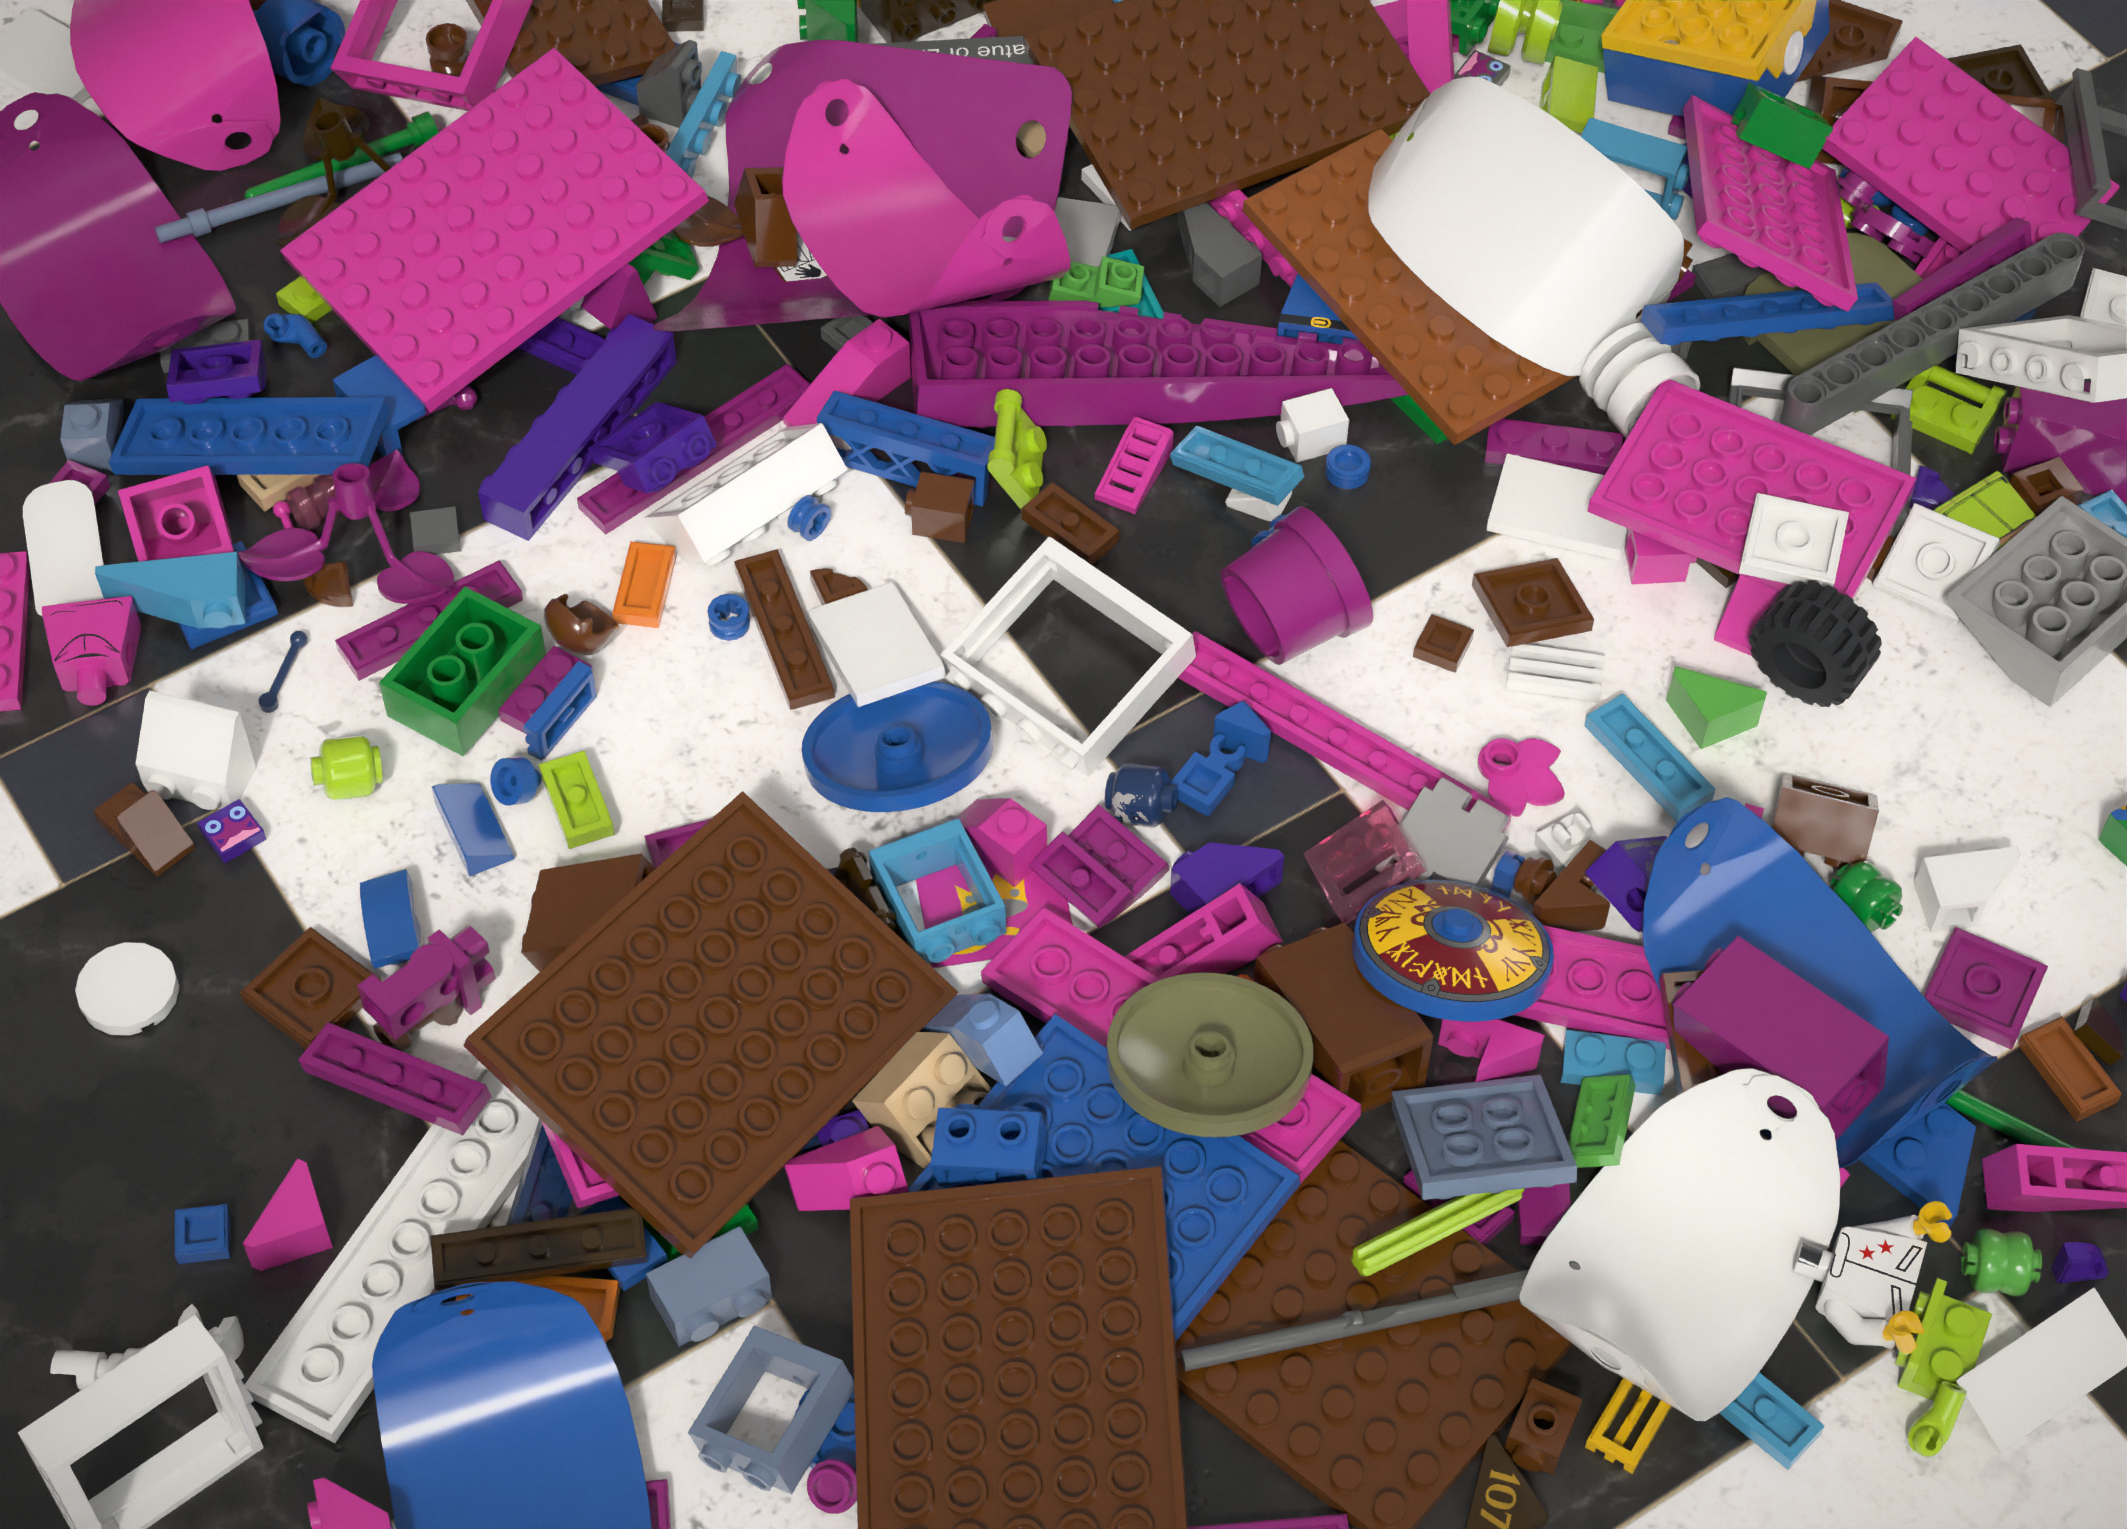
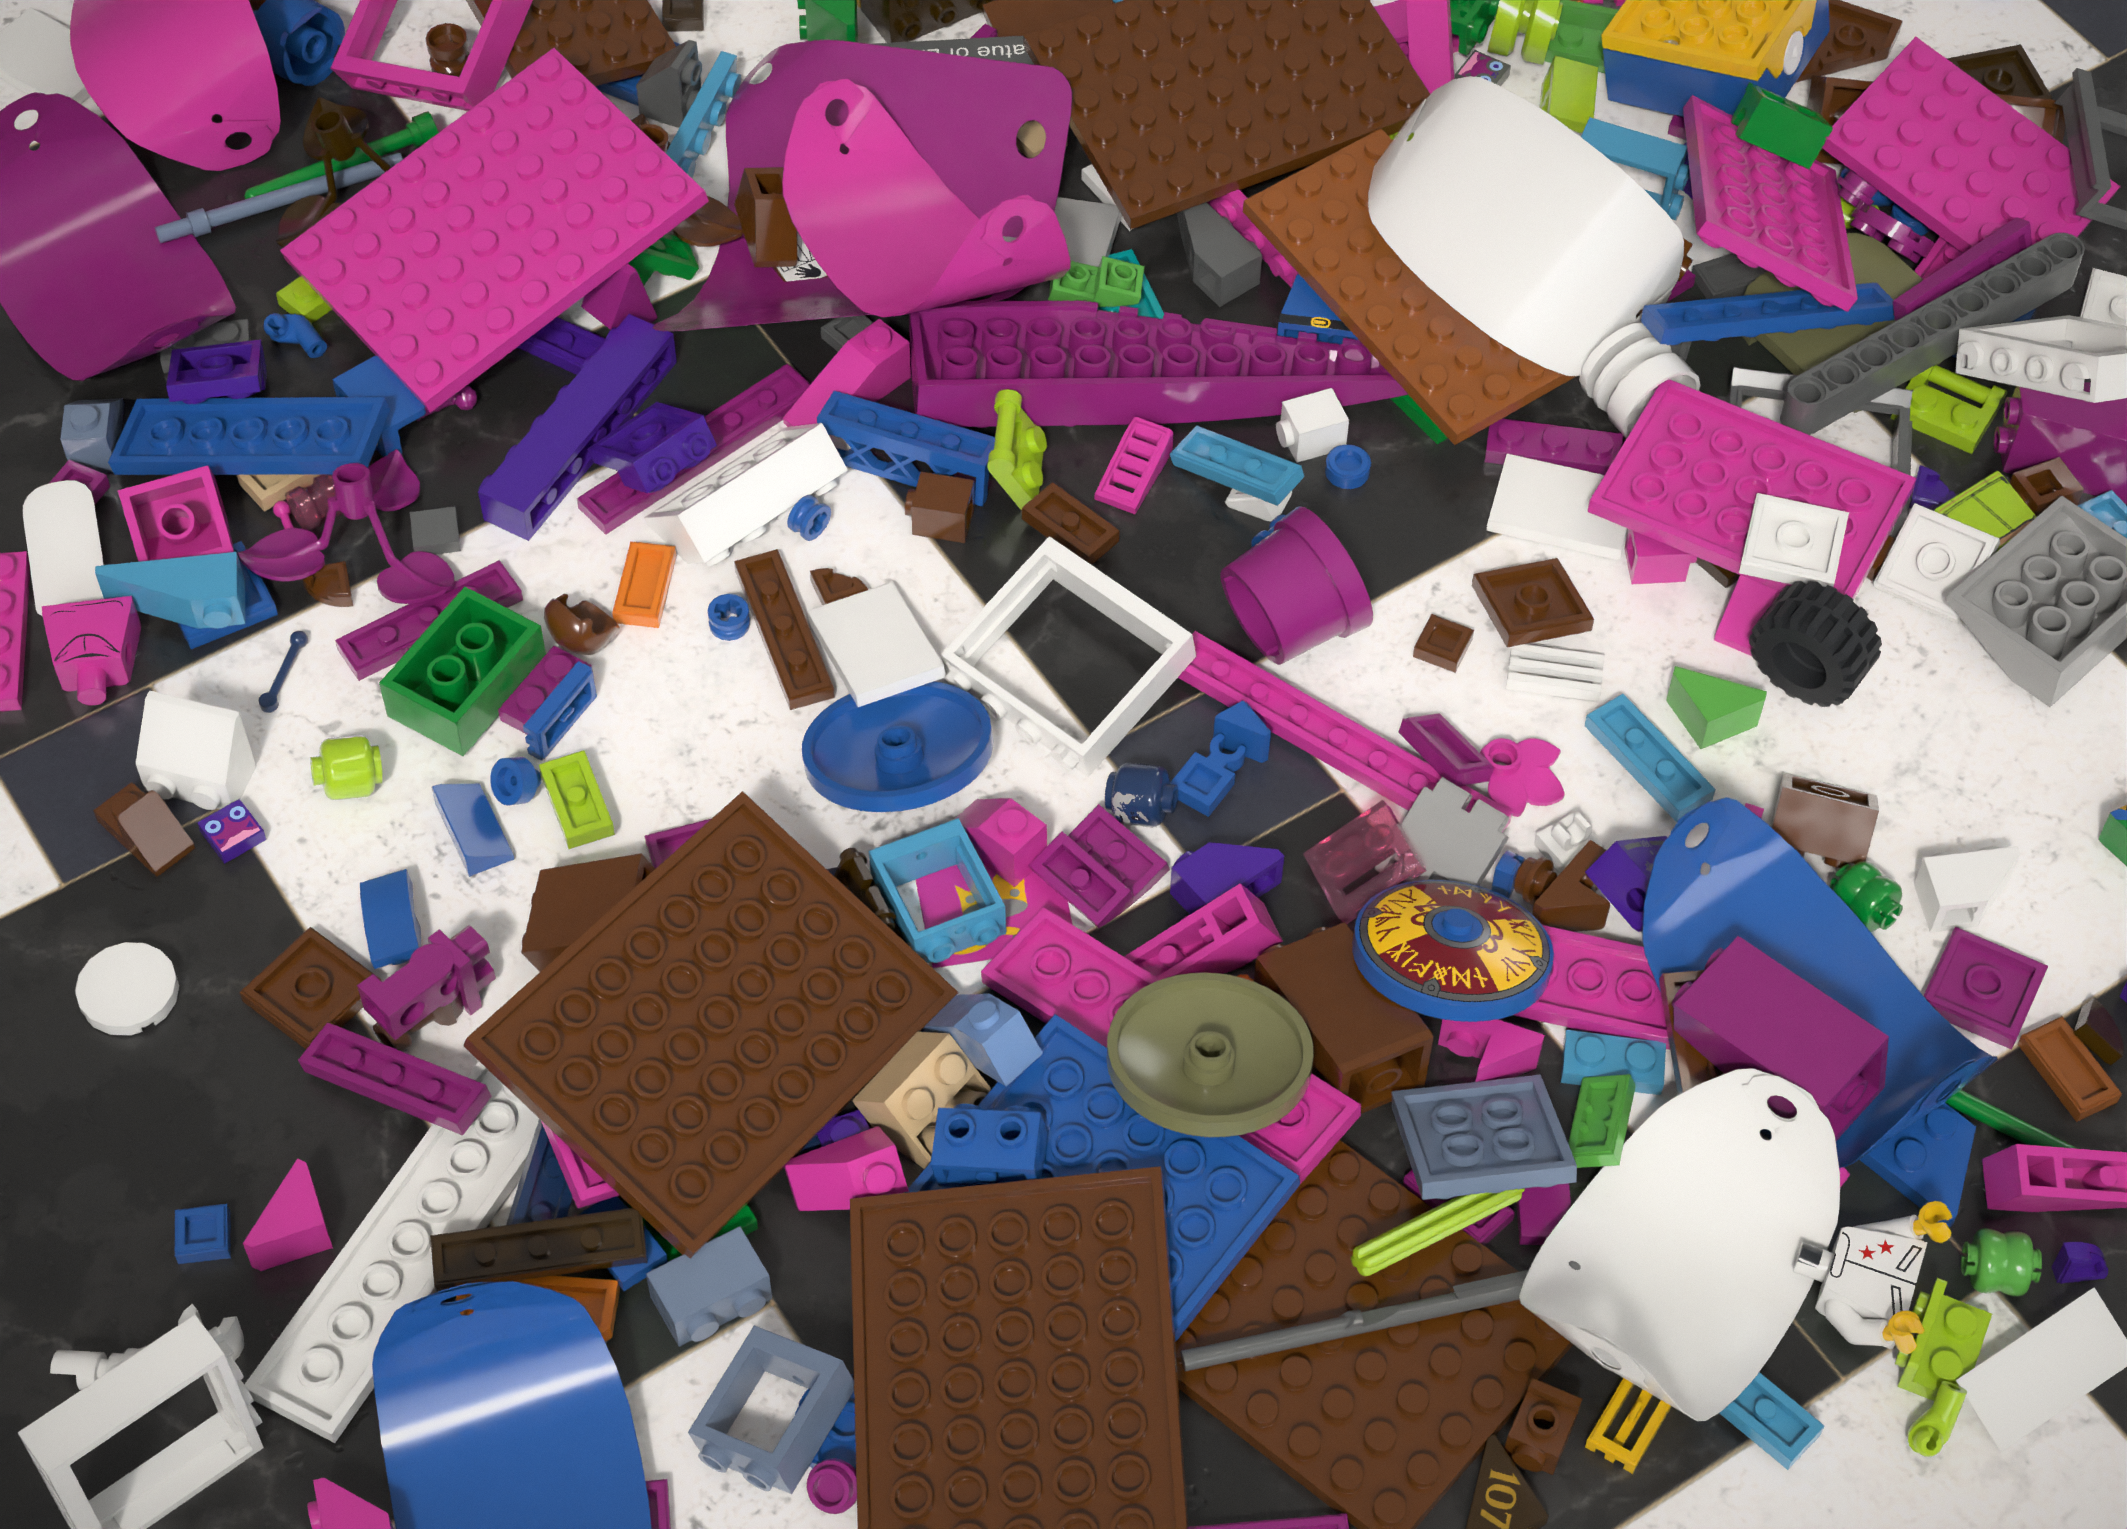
(1446, 749): none -> magenta tile

